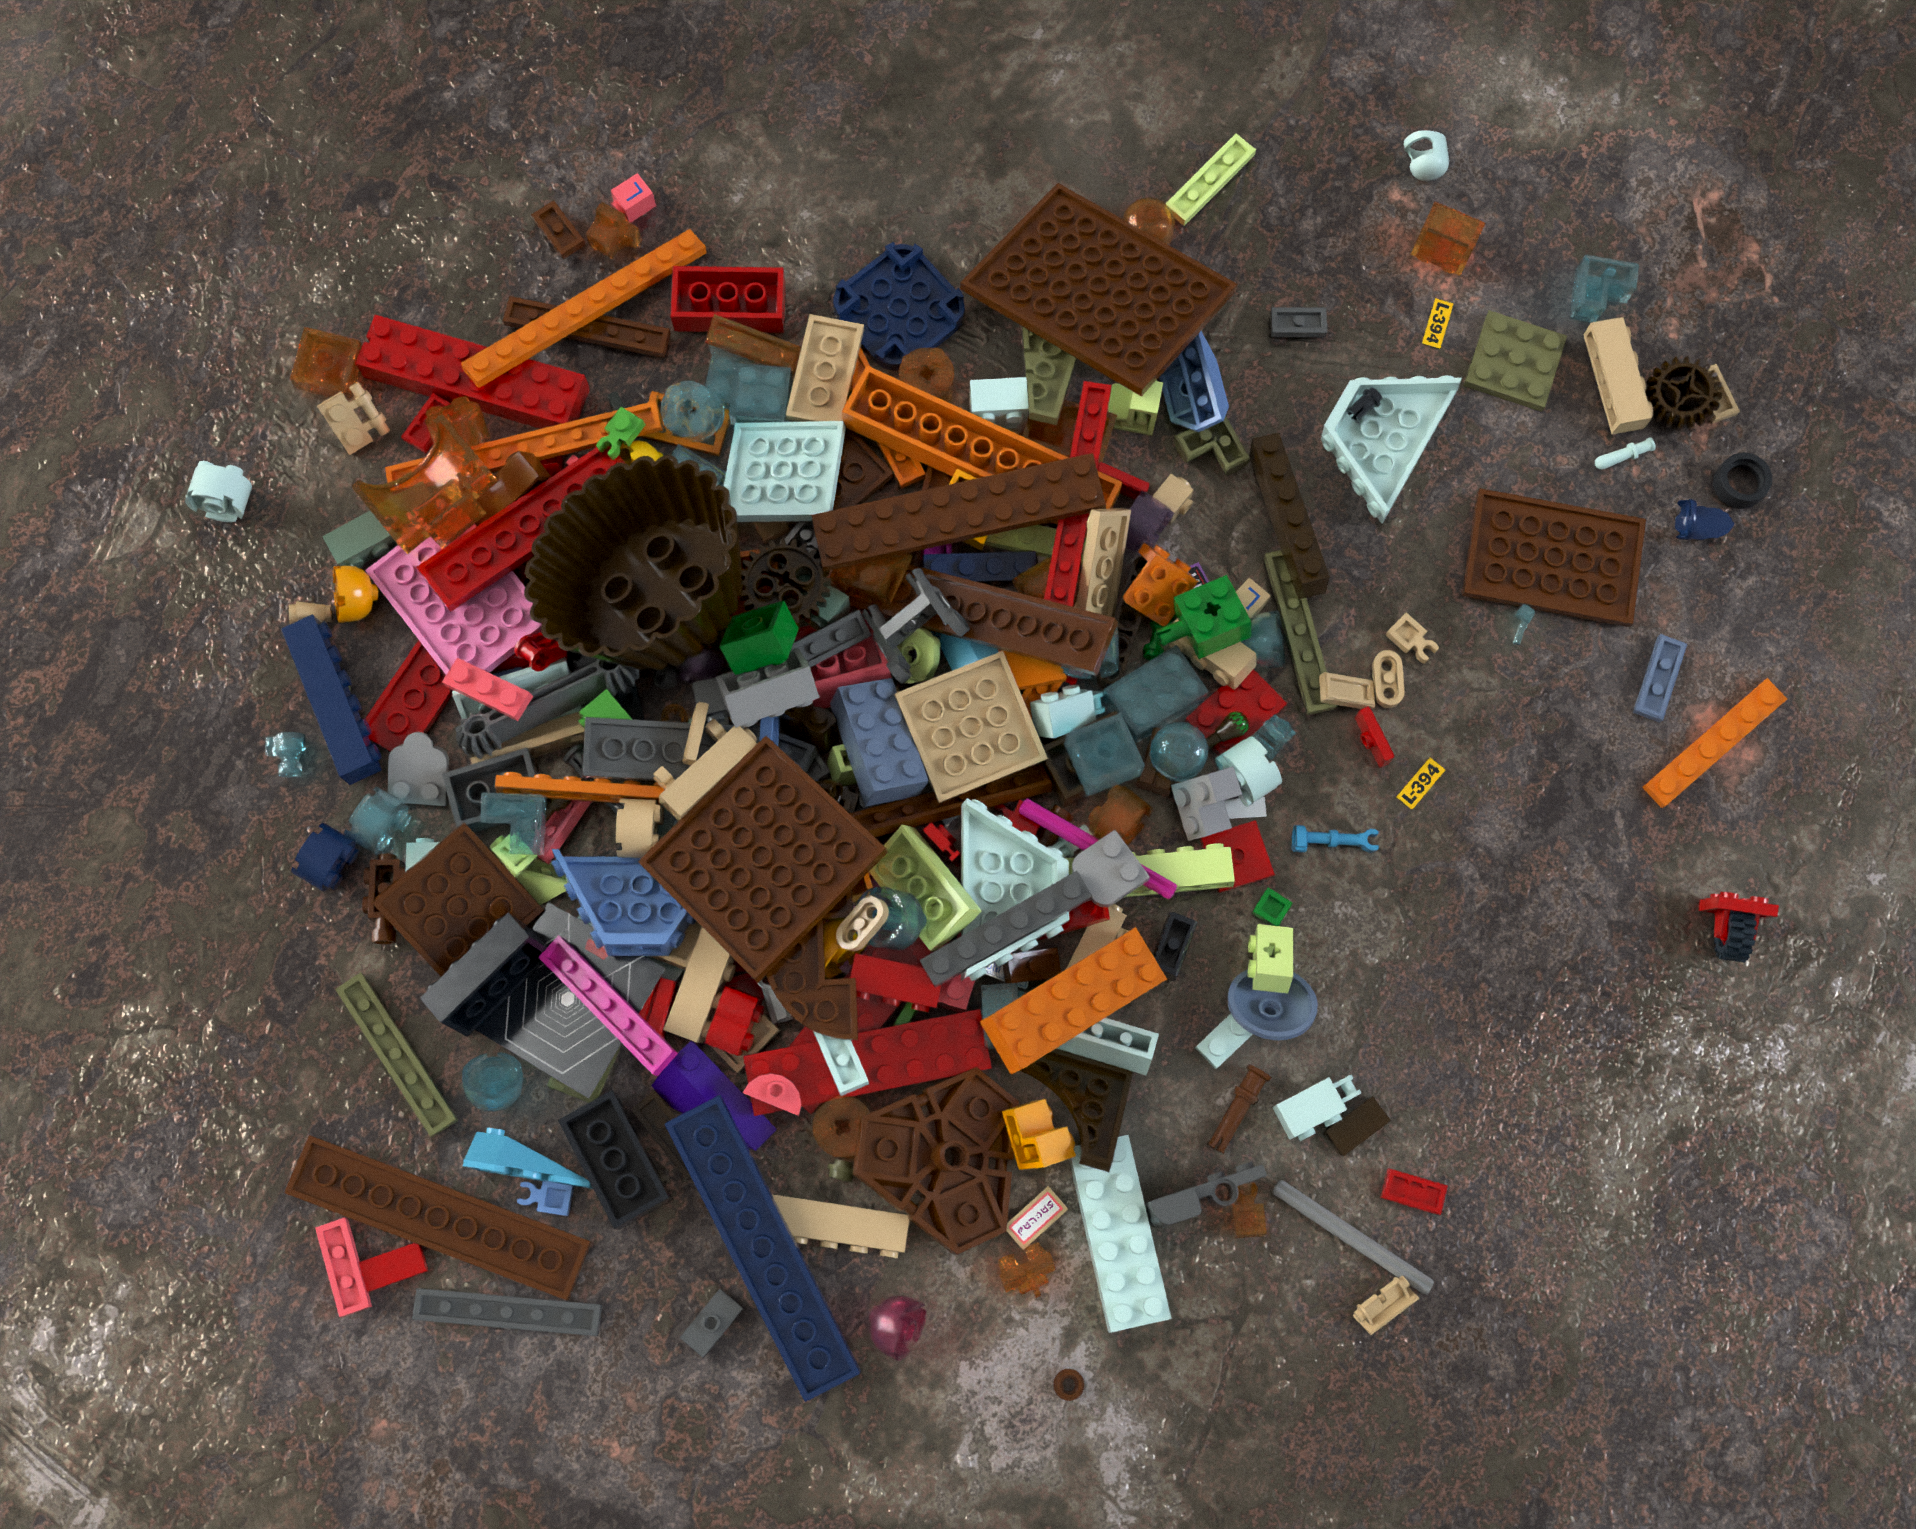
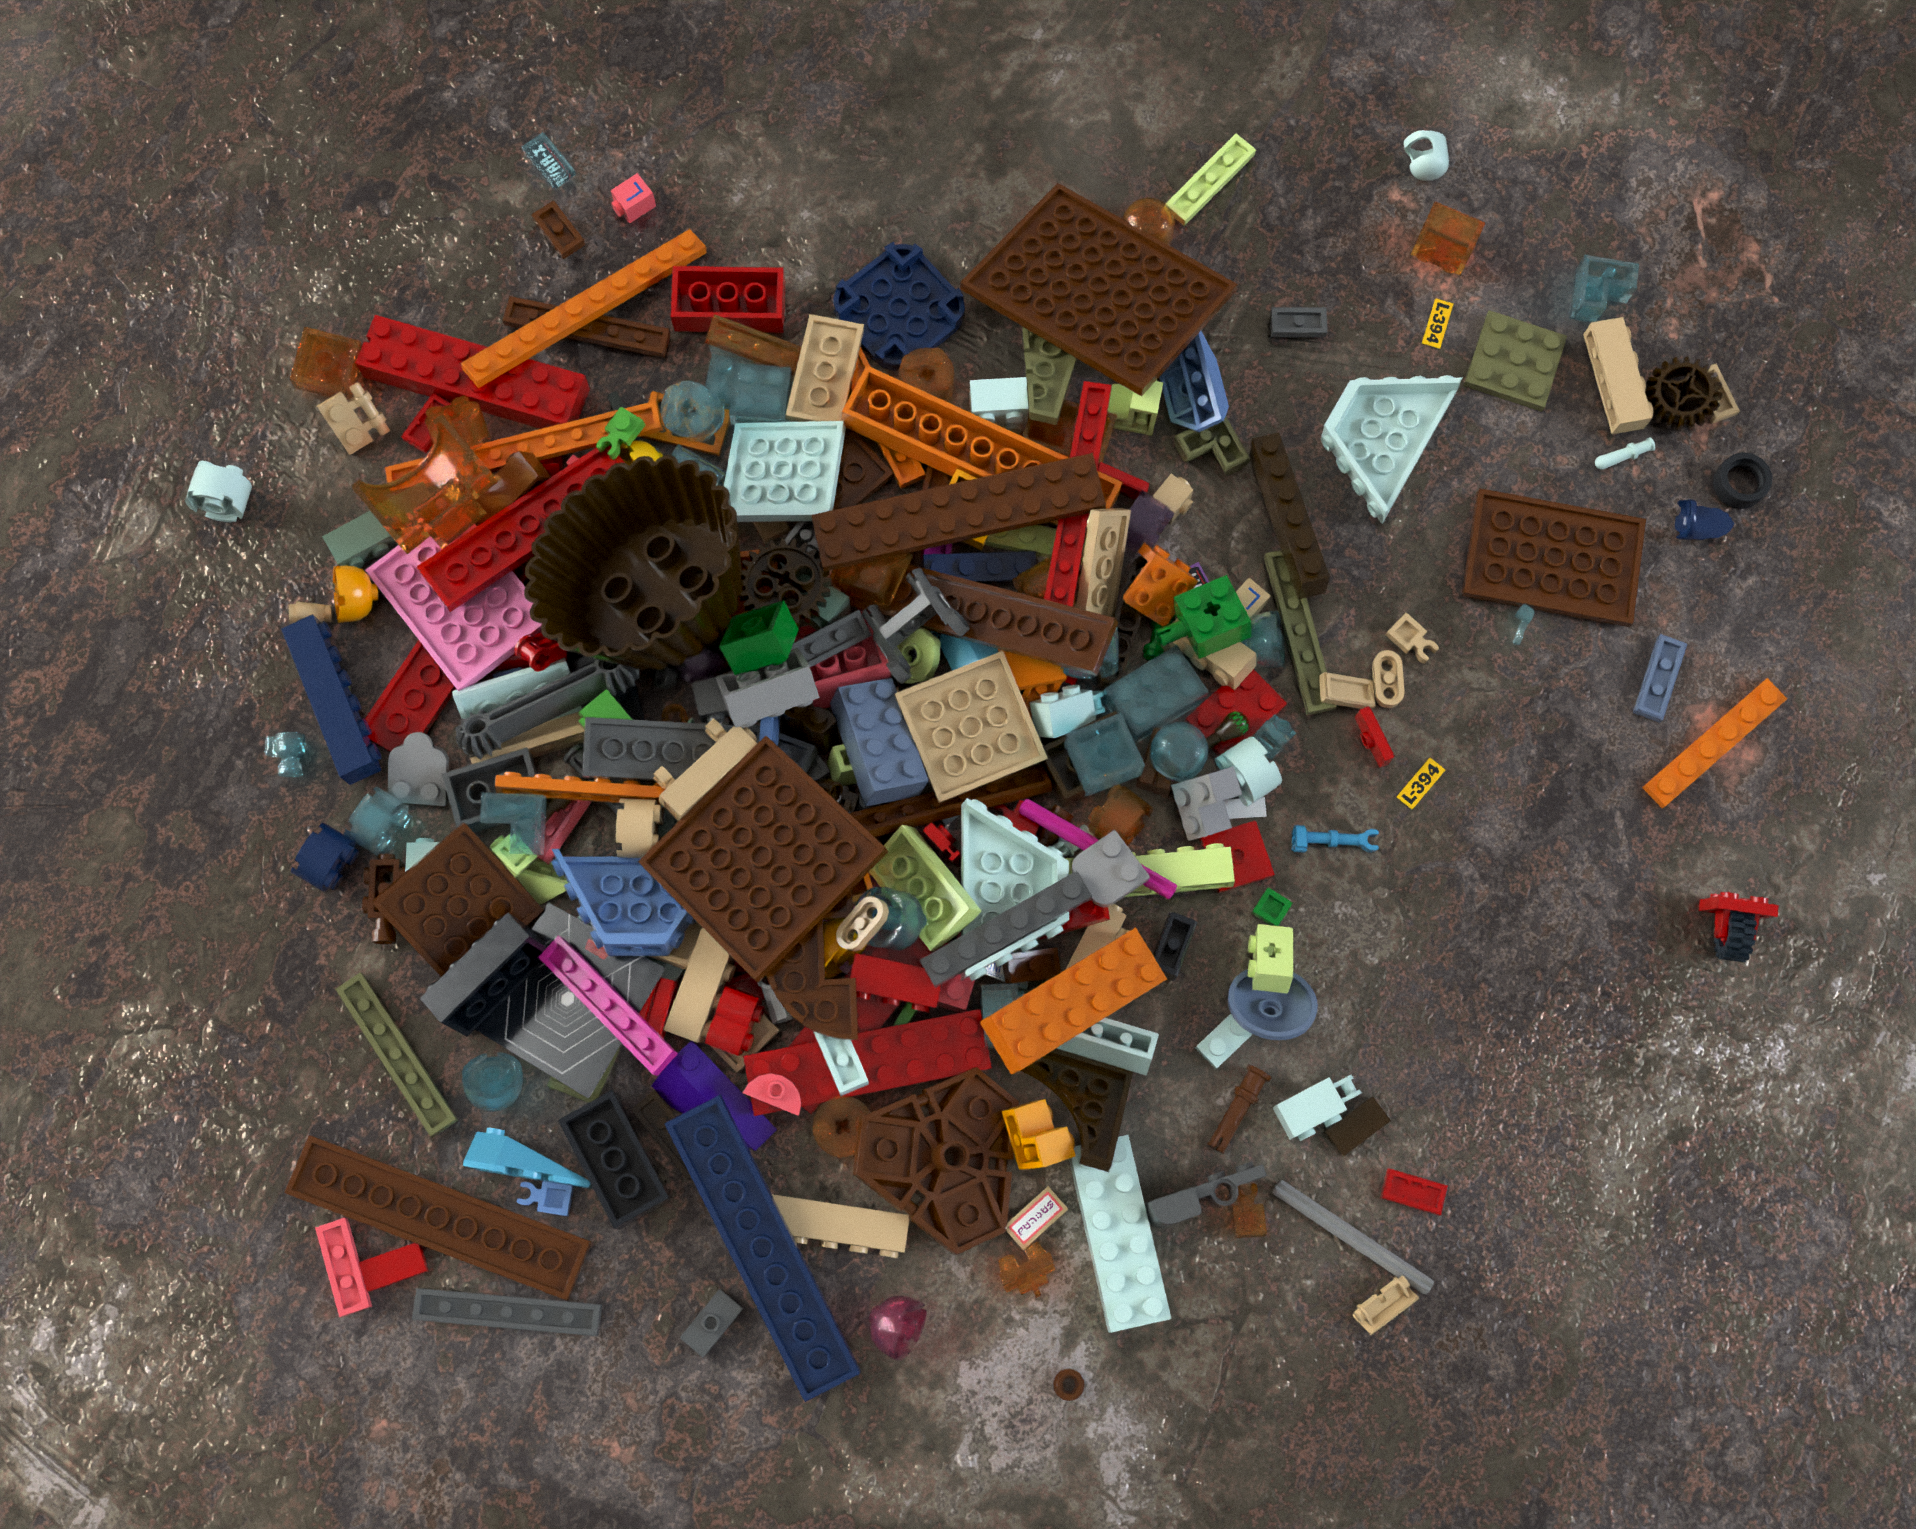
(487, 689): coral plate -> none
(548, 160): none -> clear light blue tile
(612, 231): clear orange brick -> none
(695, 733): tan tile -> none
(841, 1170): olive plate -> none
(1370, 399): black pin -> none

